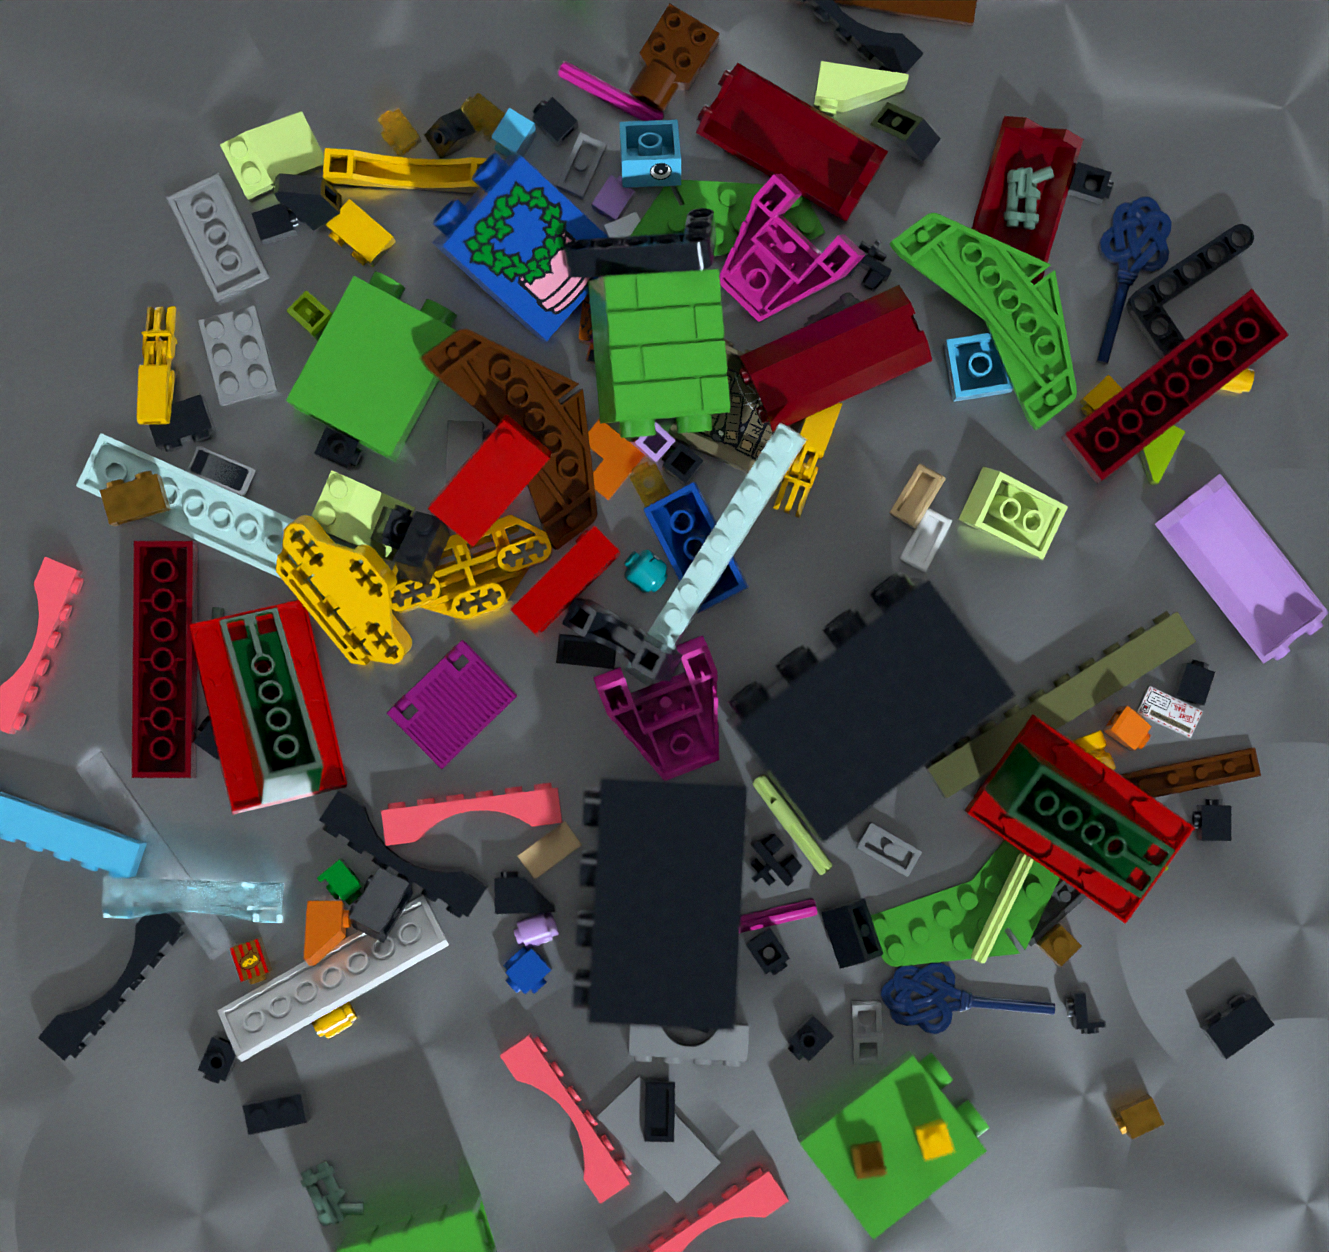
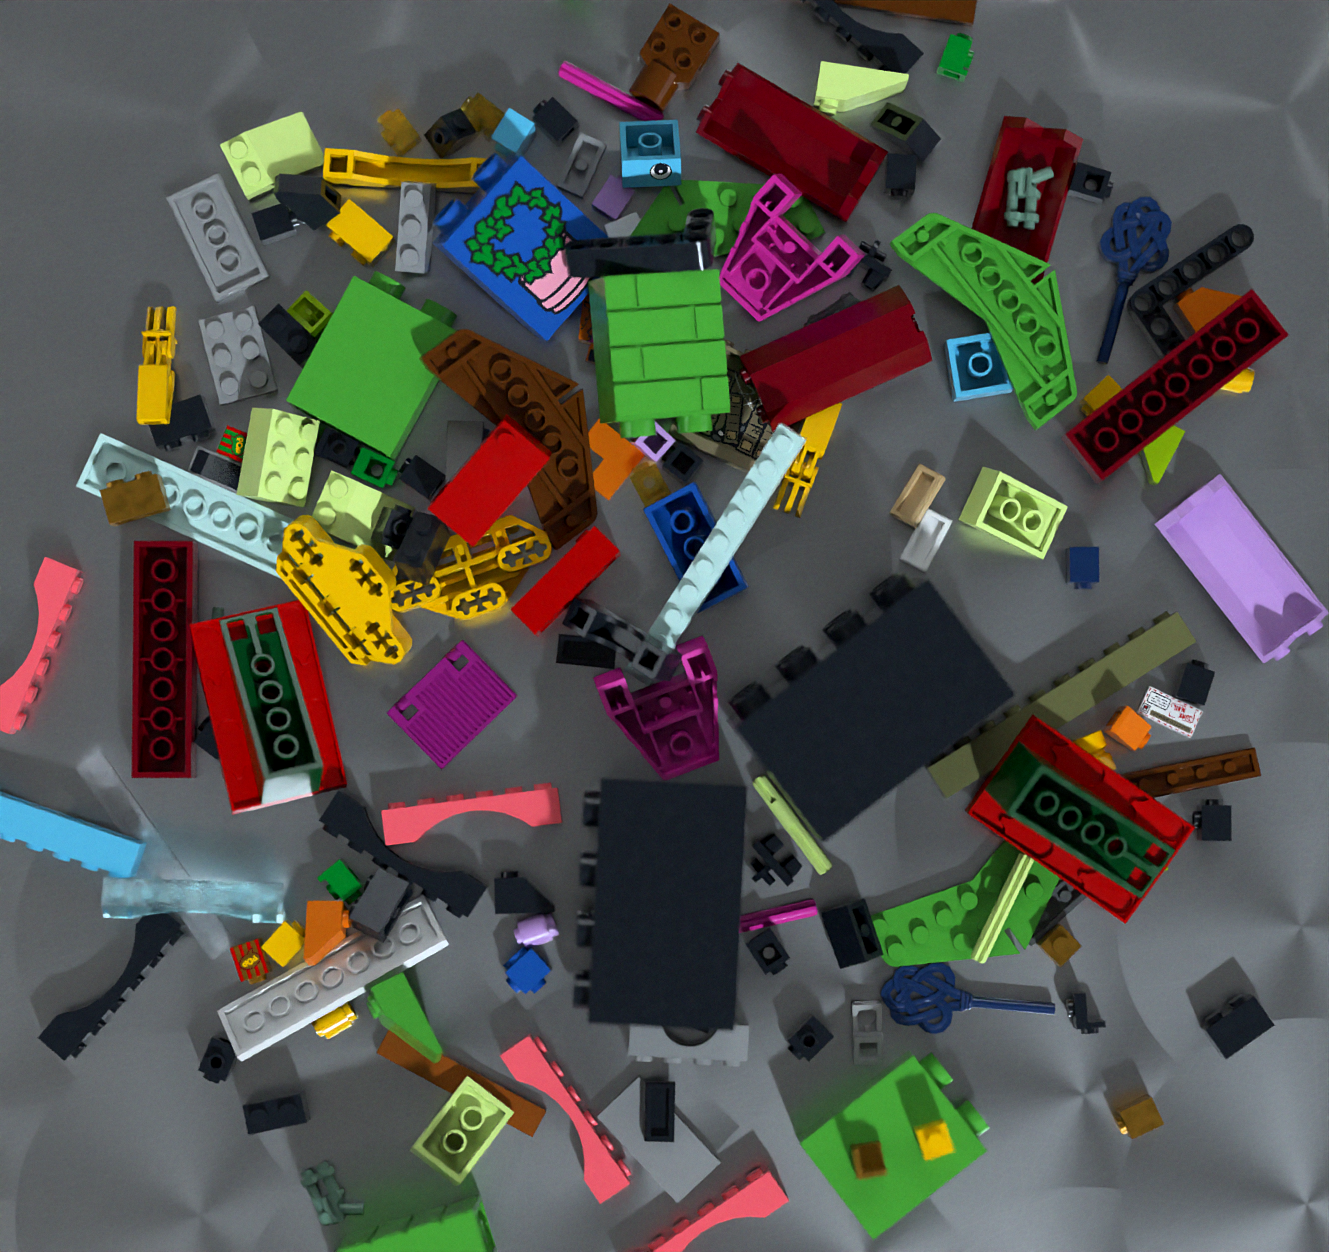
(232, 444): none -> brick
(278, 457): none -> yellowish green brick
(285, 942): none -> yellow brick
(288, 334): none -> black brick
(367, 461): none -> green brick
(401, 1014): none -> bright green slope
(415, 227): none -> light grey brick
(421, 476): none -> black brick
(450, 1074): none -> dark orange tile
(461, 1131): none -> yellowish green slope
(549, 850): tan tile -> none
(645, 571): teal head -> none
(889, 849): light grey plate -> none
(900, 175): none -> black brick
(956, 56): none -> green brick
(1082, 567): none -> dark blue brick
(1201, 306): none -> orange slope

